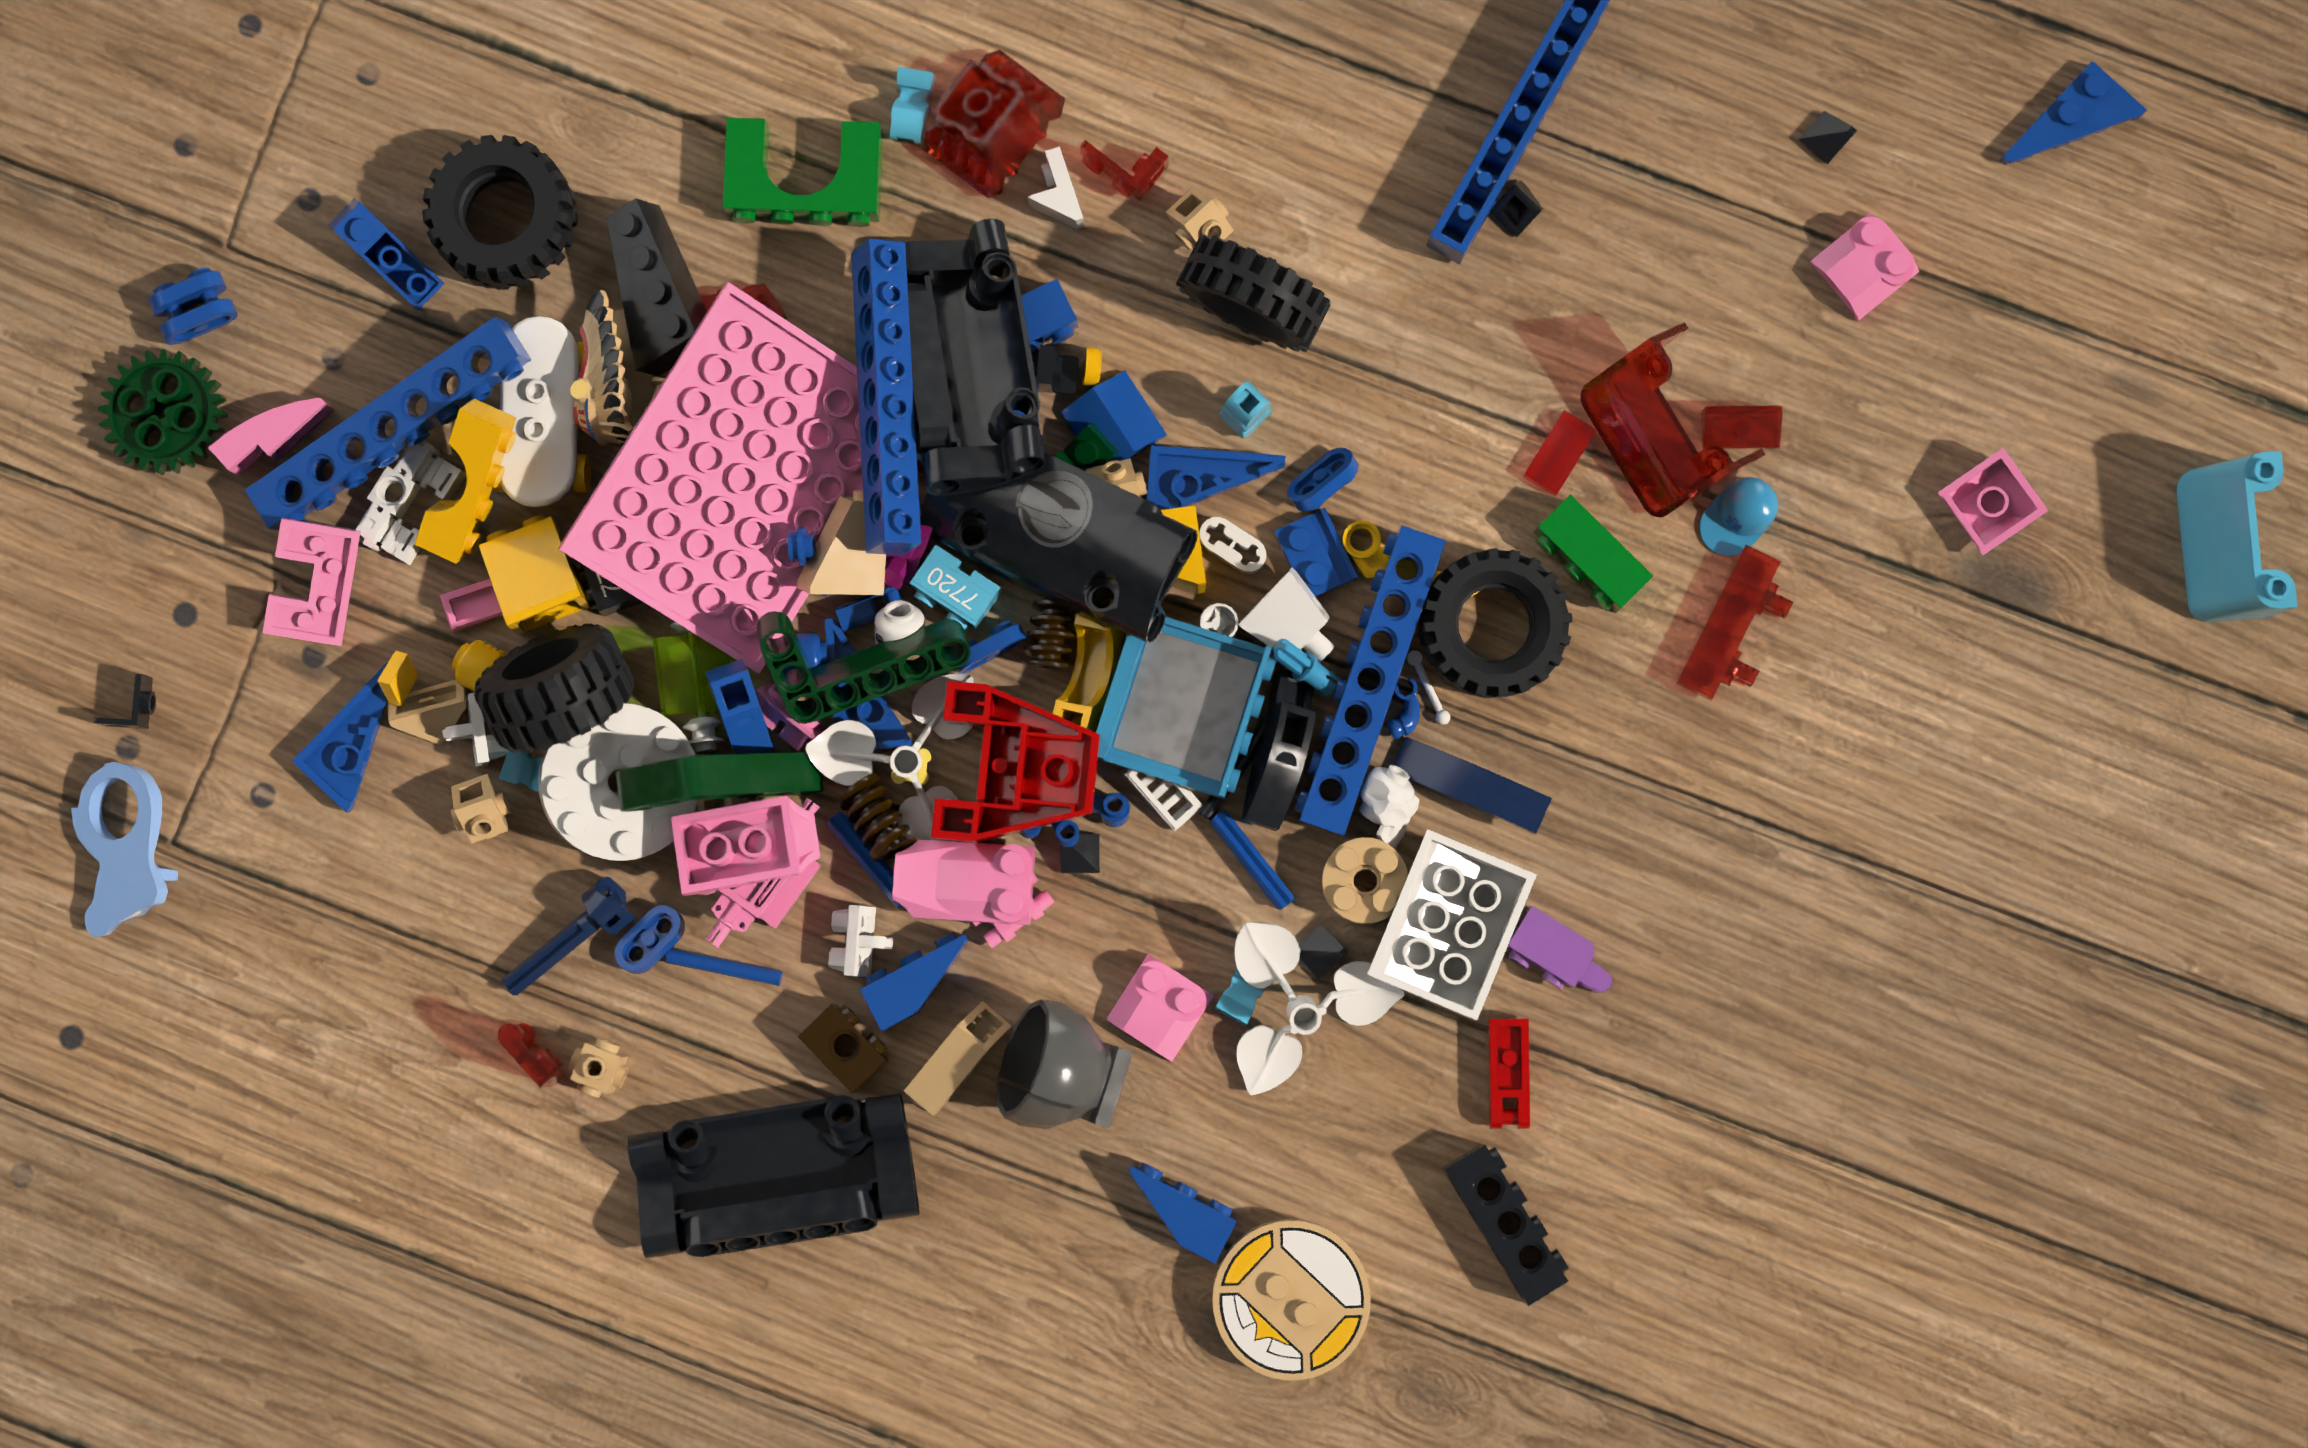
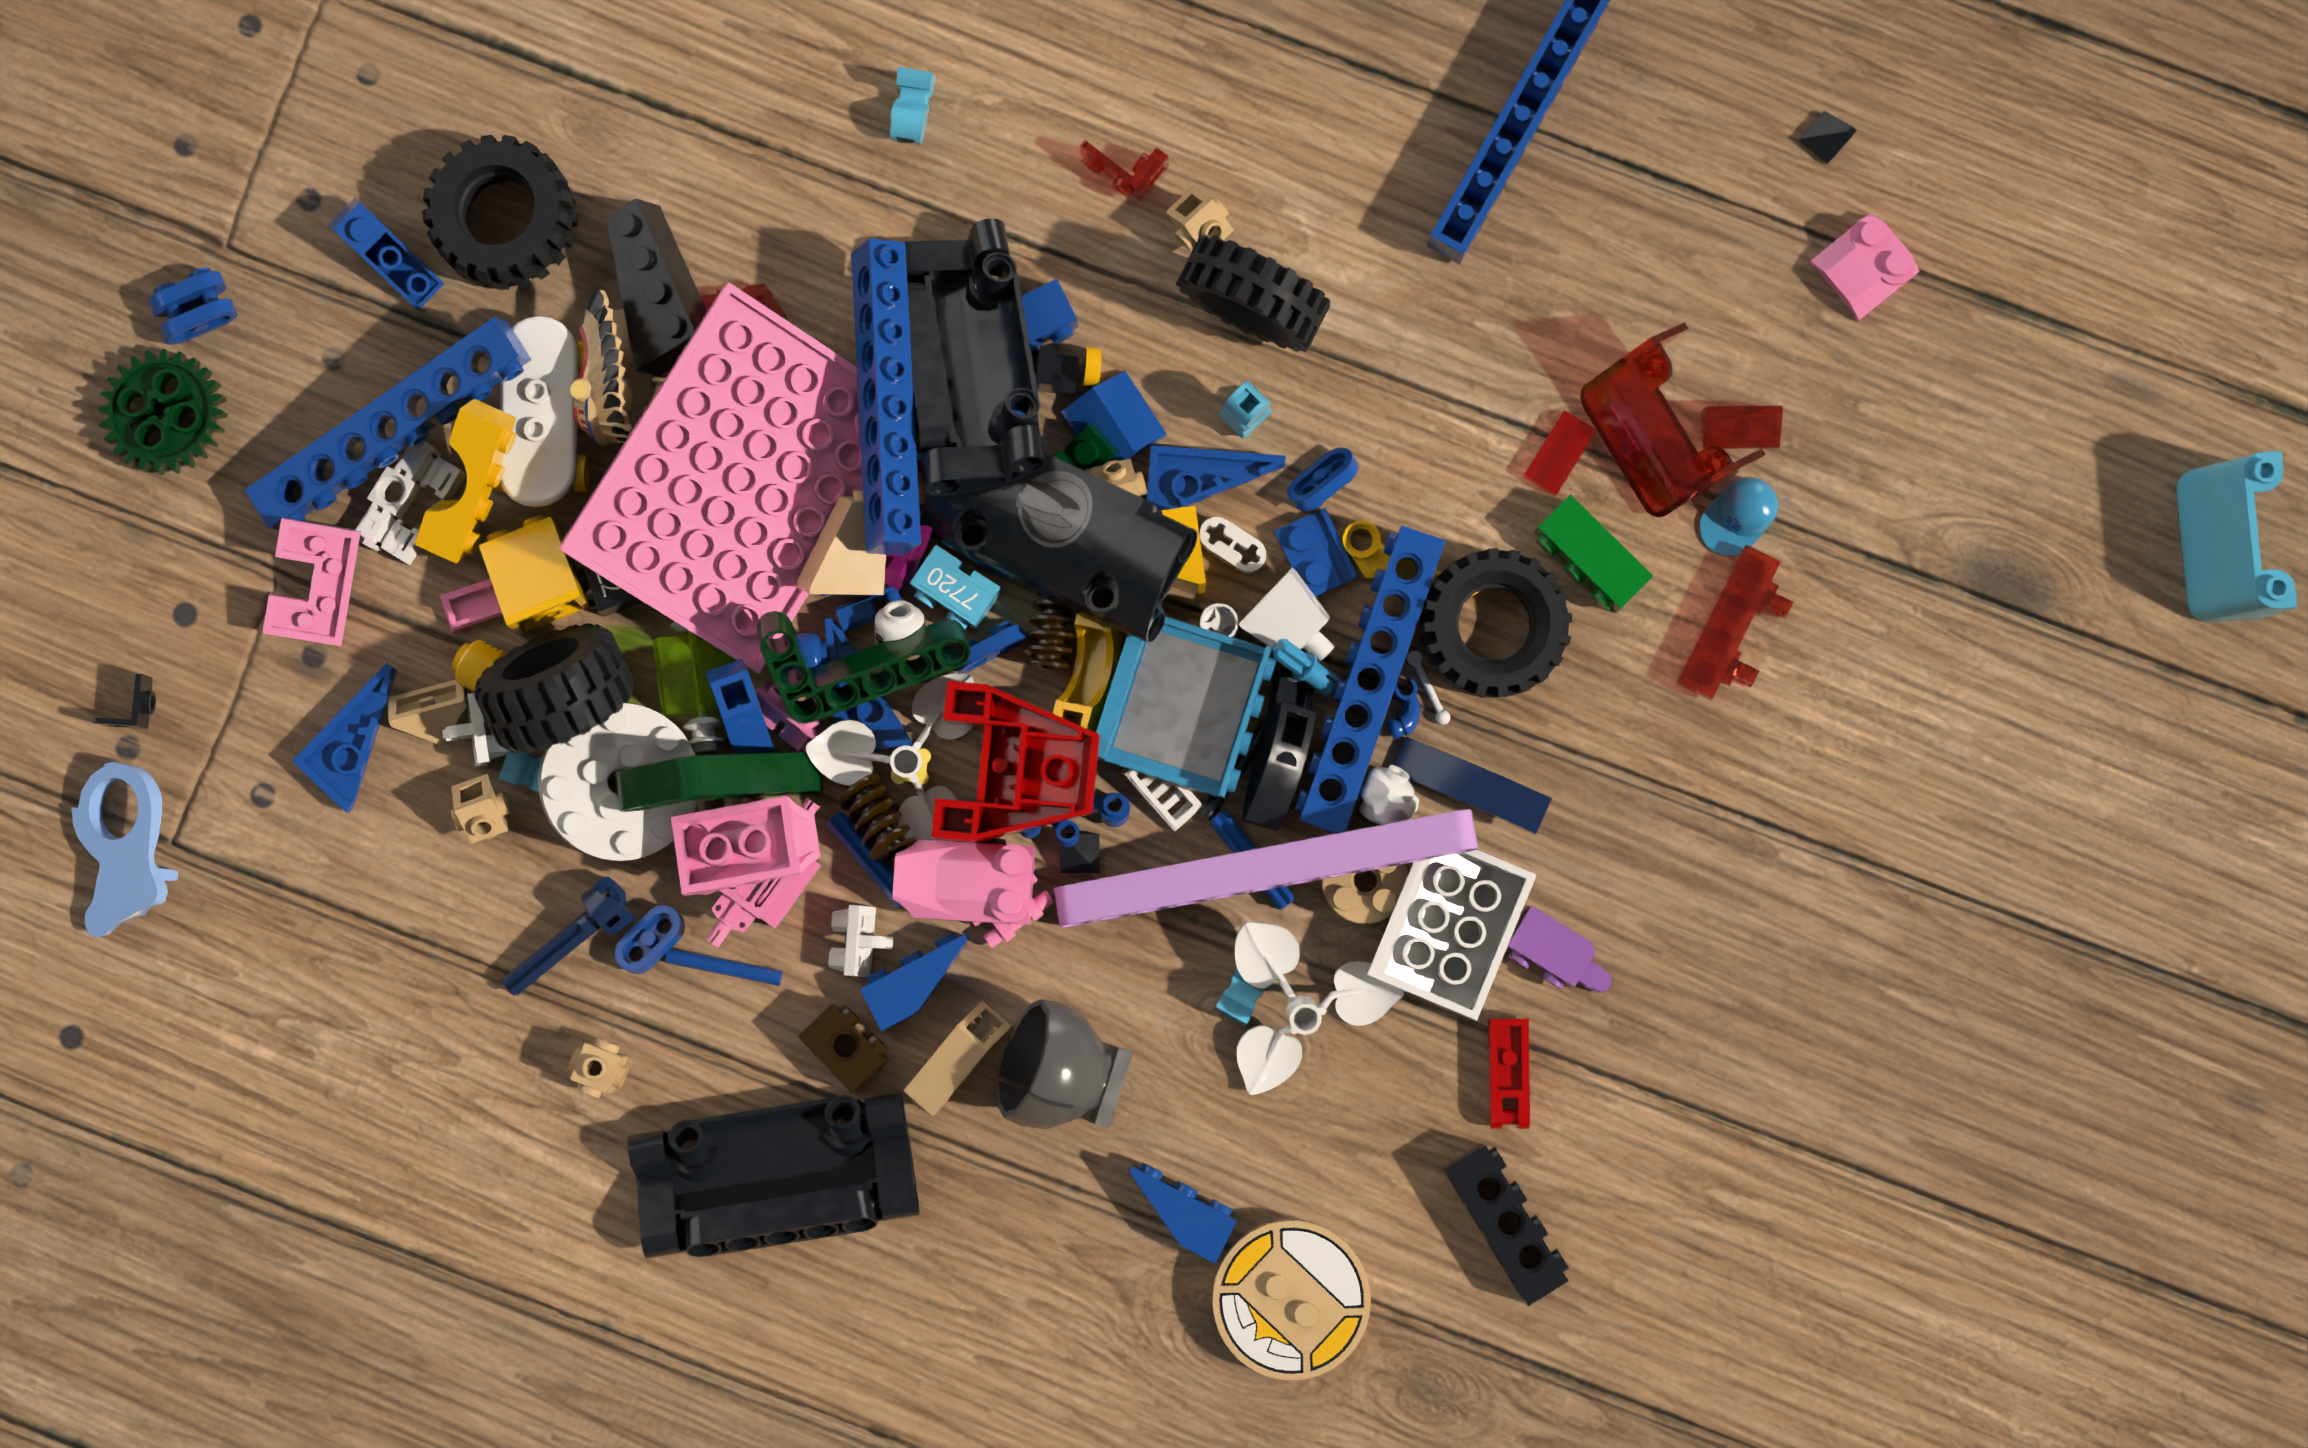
(269, 433): bright pink slope -> none
(398, 678): yellow tile -> none
(539, 1064): clear red plate -> none
(801, 546): blue plate -> none
(849, 197): green arch -> none
(990, 121): clear red slope -> none
(1059, 201): white slope -> none
(1159, 1007): bright pink slope -> none
(1266, 868): none -> lavender beam
(1321, 951): black slope -> none
(1517, 208): black slope -> none
(1993, 501): bright pink slope -> none
(2084, 108): blue wing -> none

